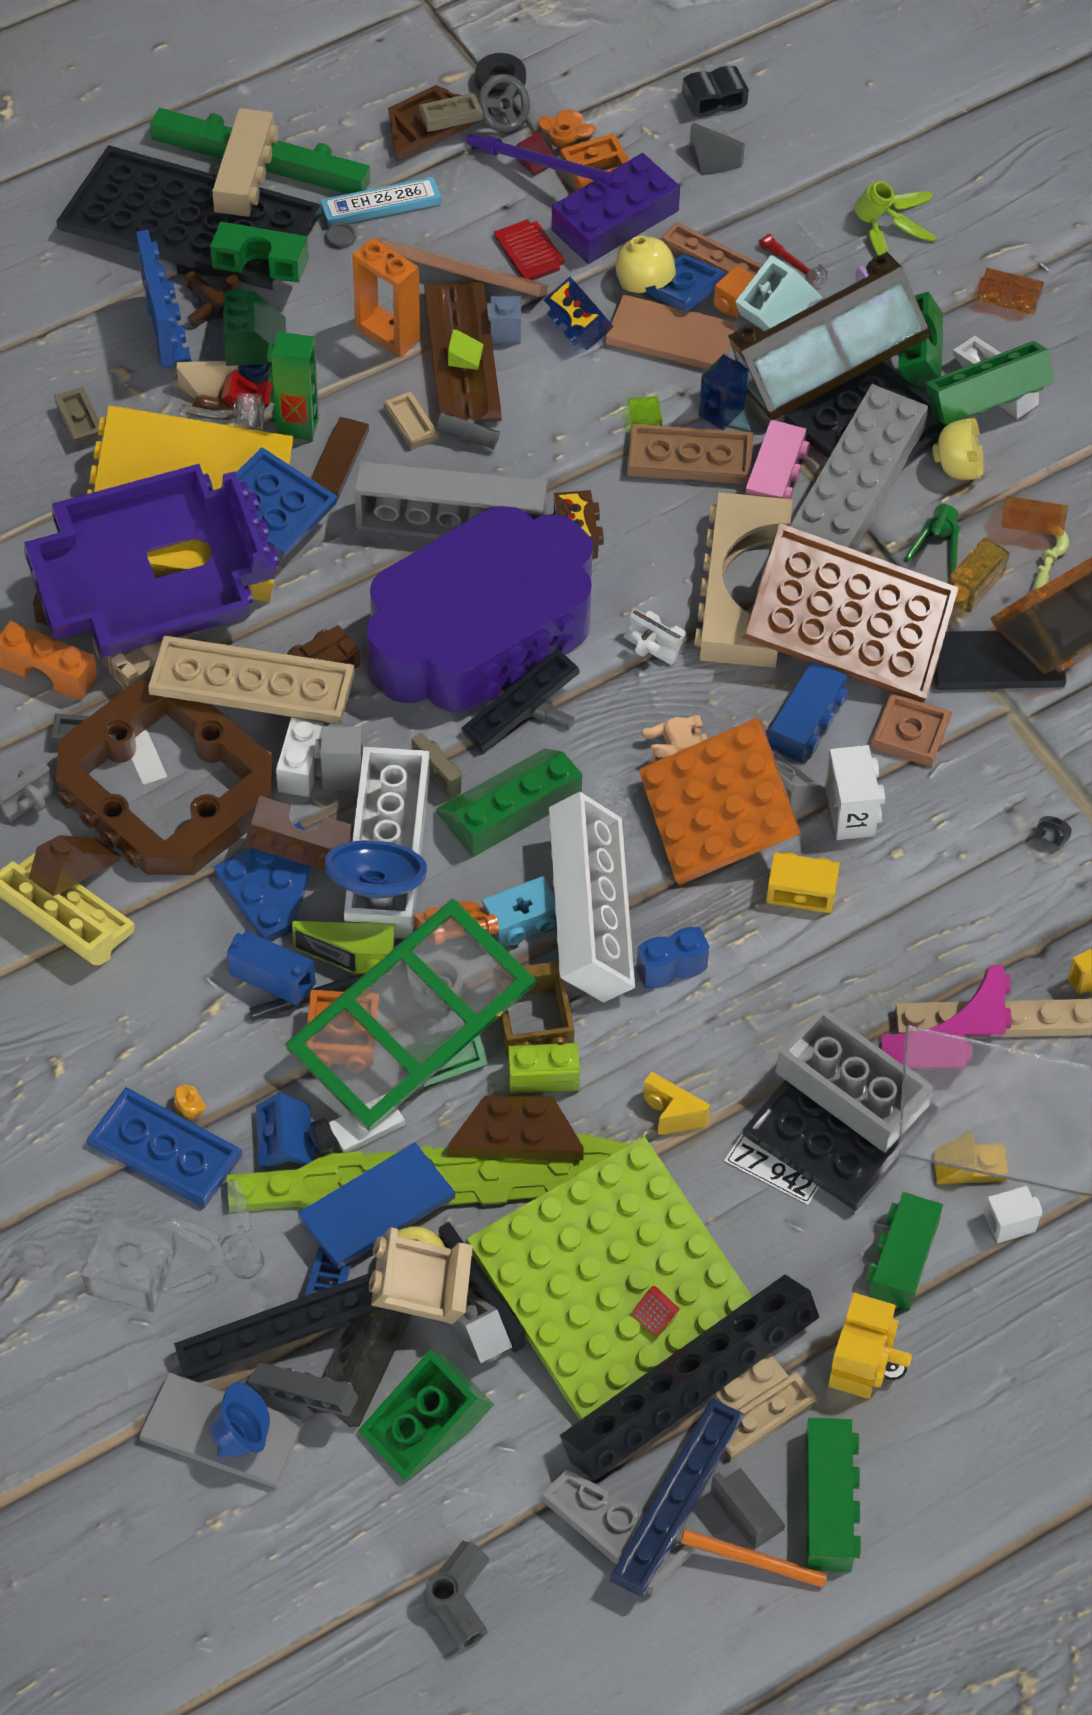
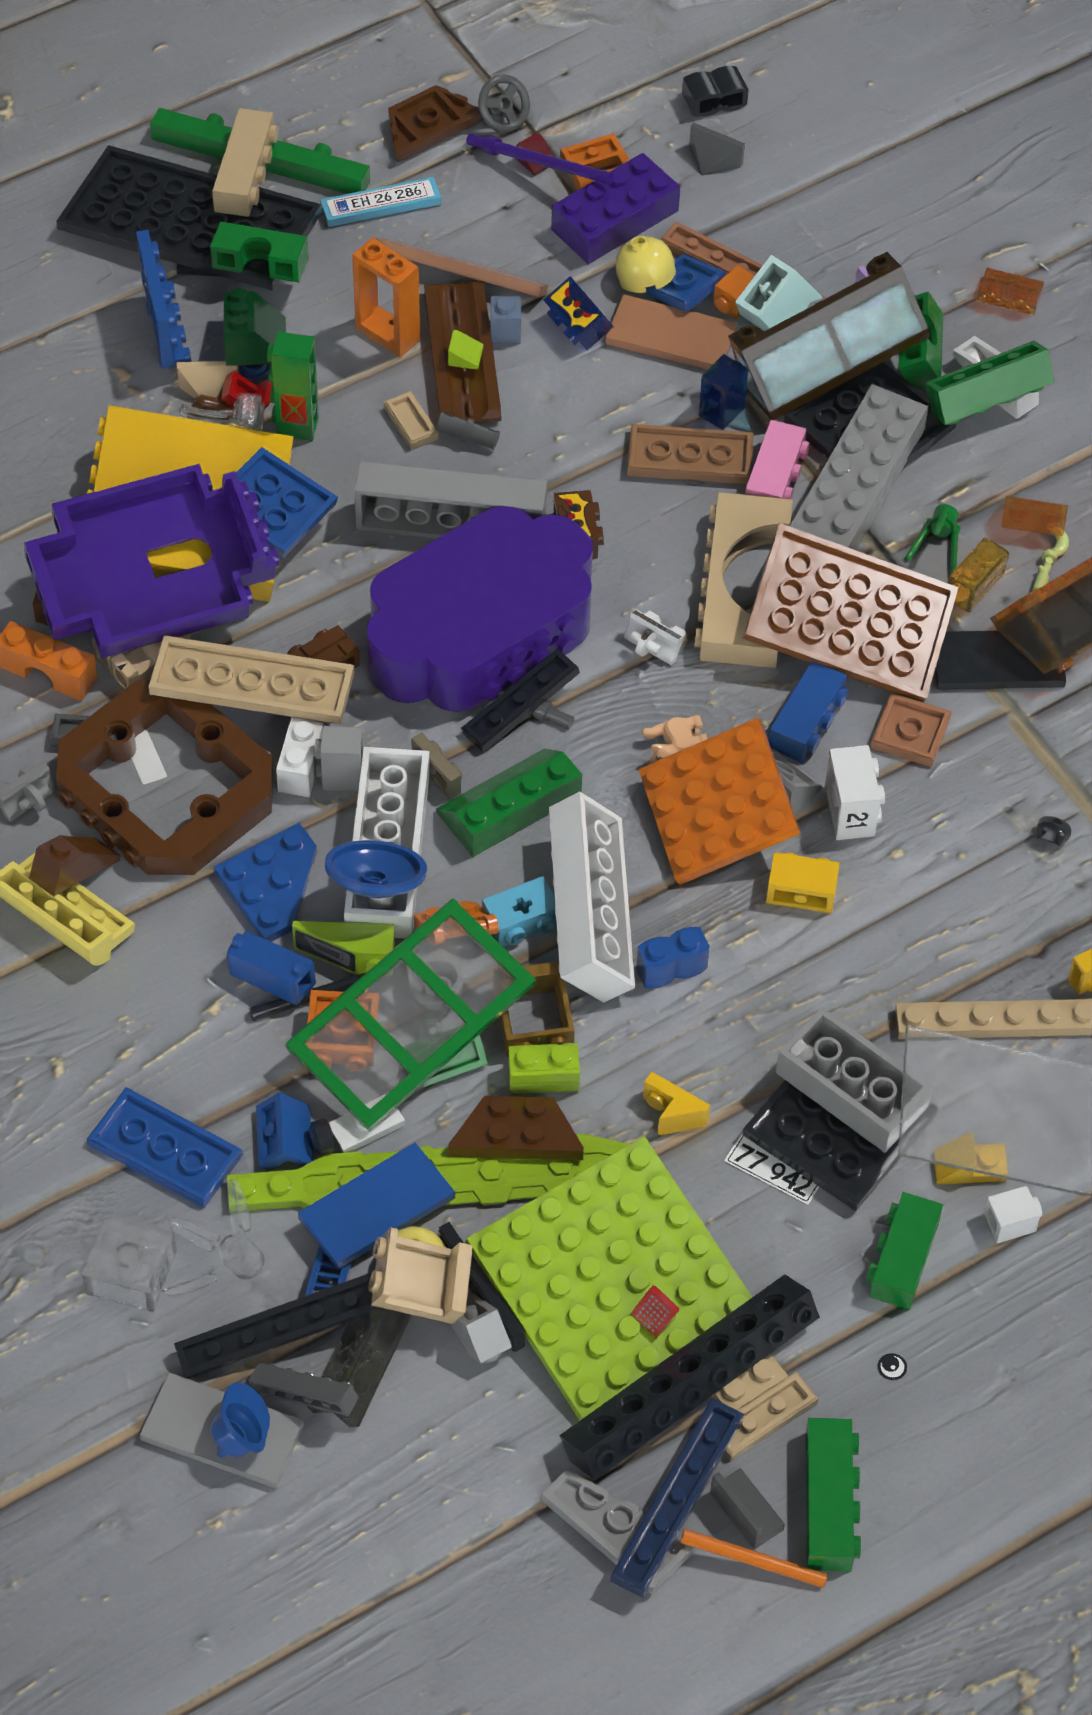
(78, 416): dark tan plate -> none
(188, 1102): light orange piece -> none
(209, 295): reddish brown piece -> none
(275, 834): reddish brown arch -> none
(340, 454): reddish brown tile -> none
(341, 235): flat silver piece -> none
(425, 1415): green slope -> none
(450, 112): dark tan plate -> none
(456, 1612): dark grey piece -> none
(499, 62): black tyre -> none
(529, 249): red window -> none
(565, 128): orange plate -> none
(645, 411): clear neon green tile -> none
(815, 276): piece -> none
(866, 1347): yellow brick -> none
(876, 202): lime plant -> none
(960, 450): light yellow cylinder -> none
(981, 1017): dark pink arch -> none

